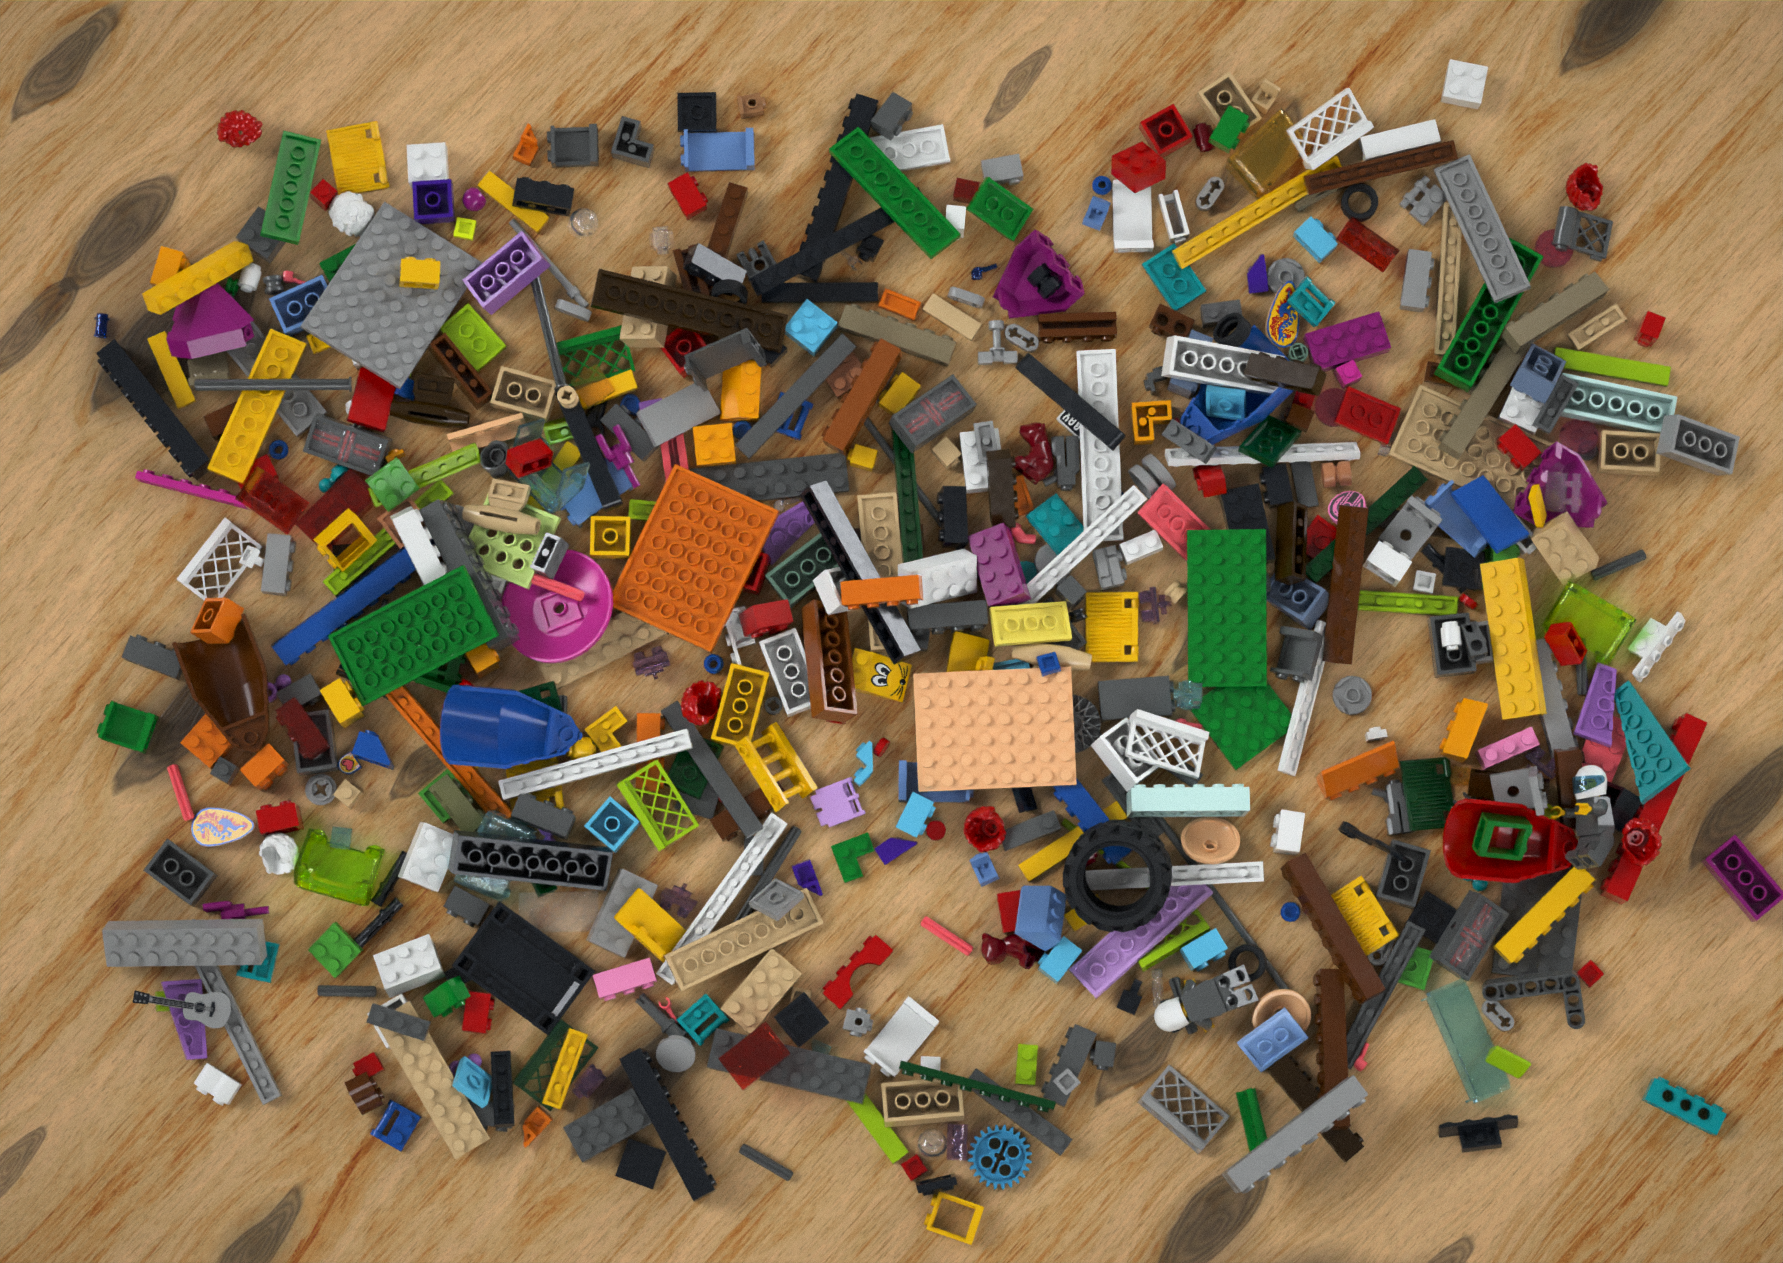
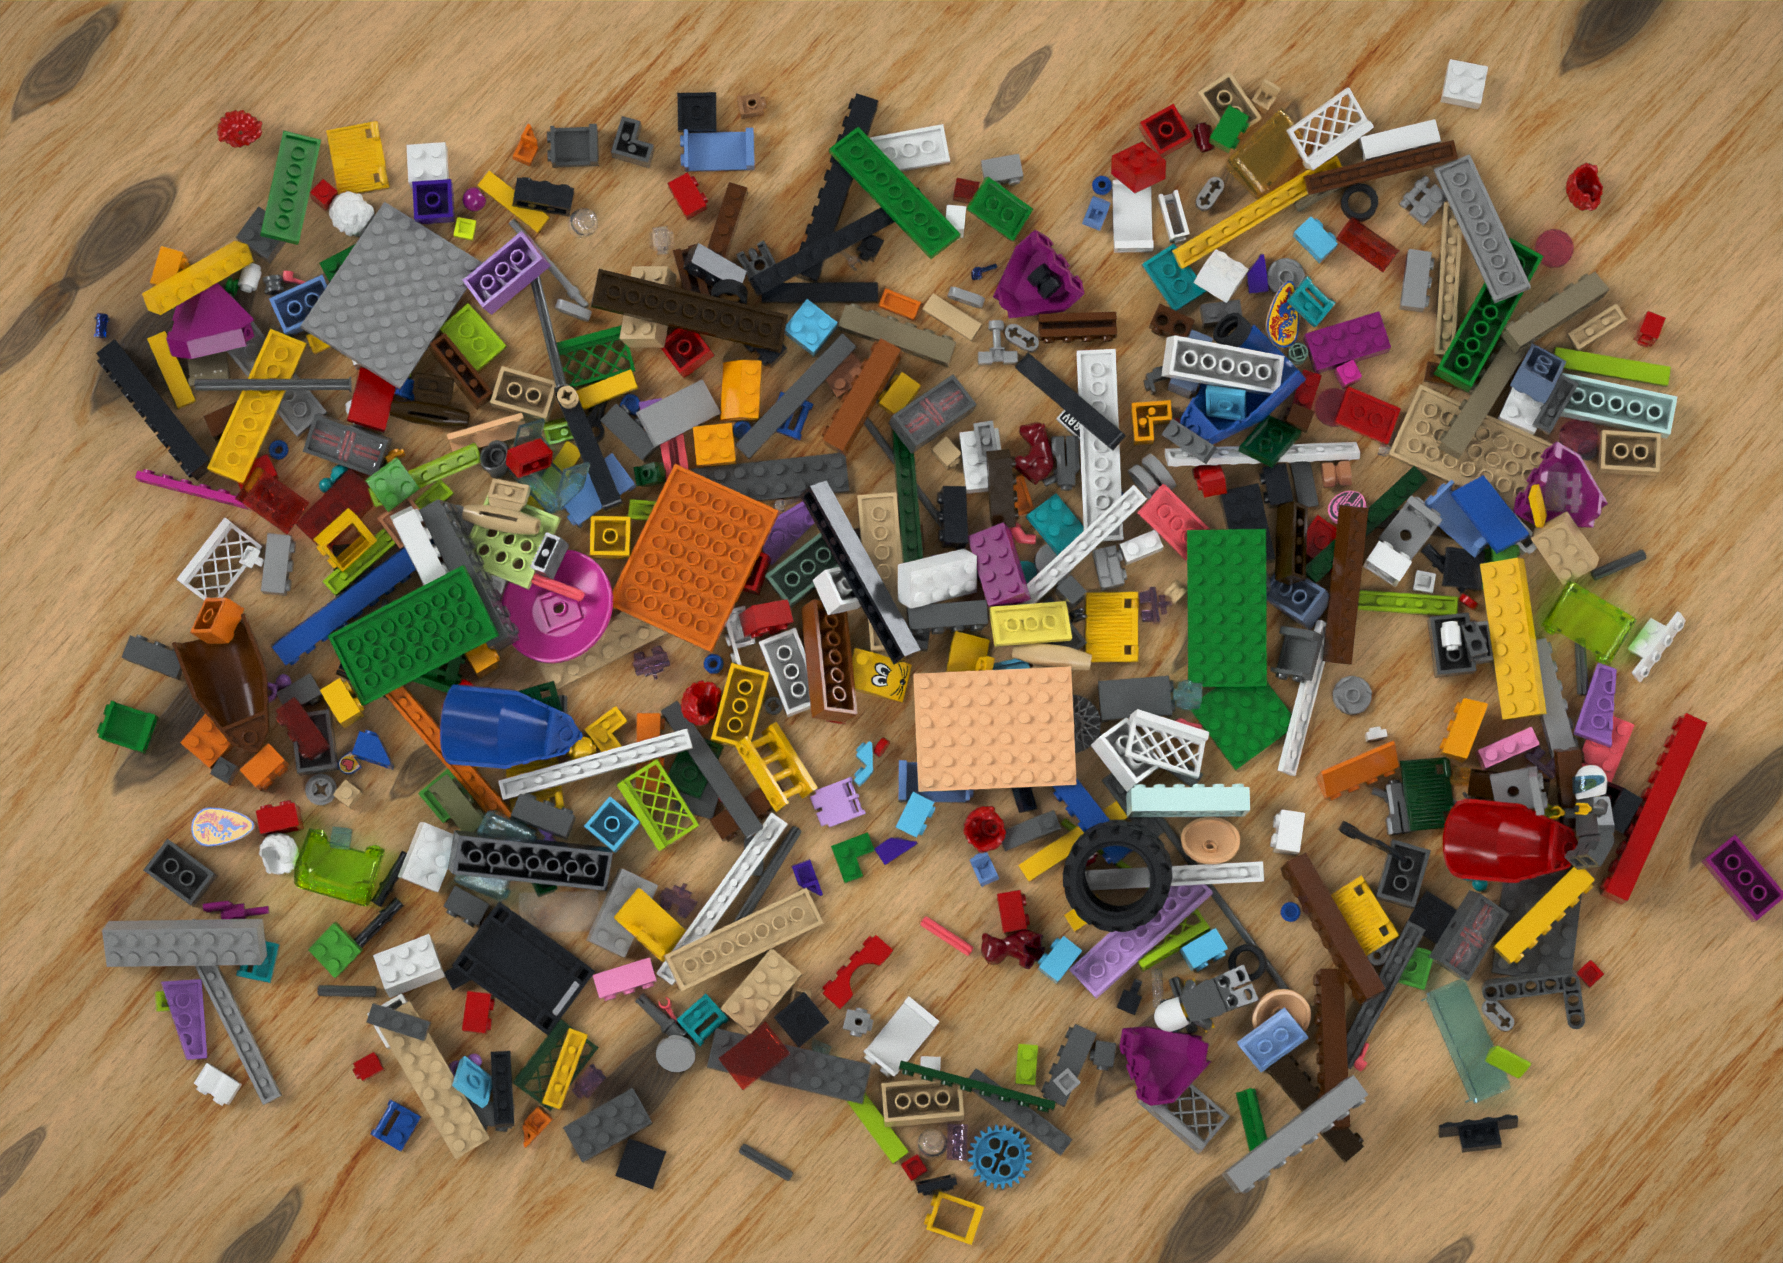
(180, 792): coral axle -> none
(210, 1008): light grey piece -> none
(364, 1093): reddish brown brick -> none
(419, 273): yellow brick -> none
(446, 997): green brick -> none
(592, 386): clear yellow piece -> none
(619, 454): magenta plant -> none
(650, 474): none -> dark green brick
(669, 1128): black brick -> none
(723, 356): dark grey panel -> none
(776, 899): light grey tile -> none
(862, 457): yellow brick -> none
(881, 591): orange brick -> none
(892, 116): dark grey brick -> none
(935, 830): red tile -> none
(1040, 915): medium blue slope -> none
(1048, 664): blue tile -> none
(1162, 1062): none -> magenta panel
(1221, 275): none -> white brick
(1285, 373): dark brown brick -> none
(1485, 830): green window -> none
(1518, 448): red brick -> none
(1565, 643): red brick -> none
(1567, 232): dark grey piece -> none
(1645, 845): red hair -> none
(1650, 749): teal wing -> none
(1654, 1097): teal brick -> none
(1698, 445): light grey brick -> none

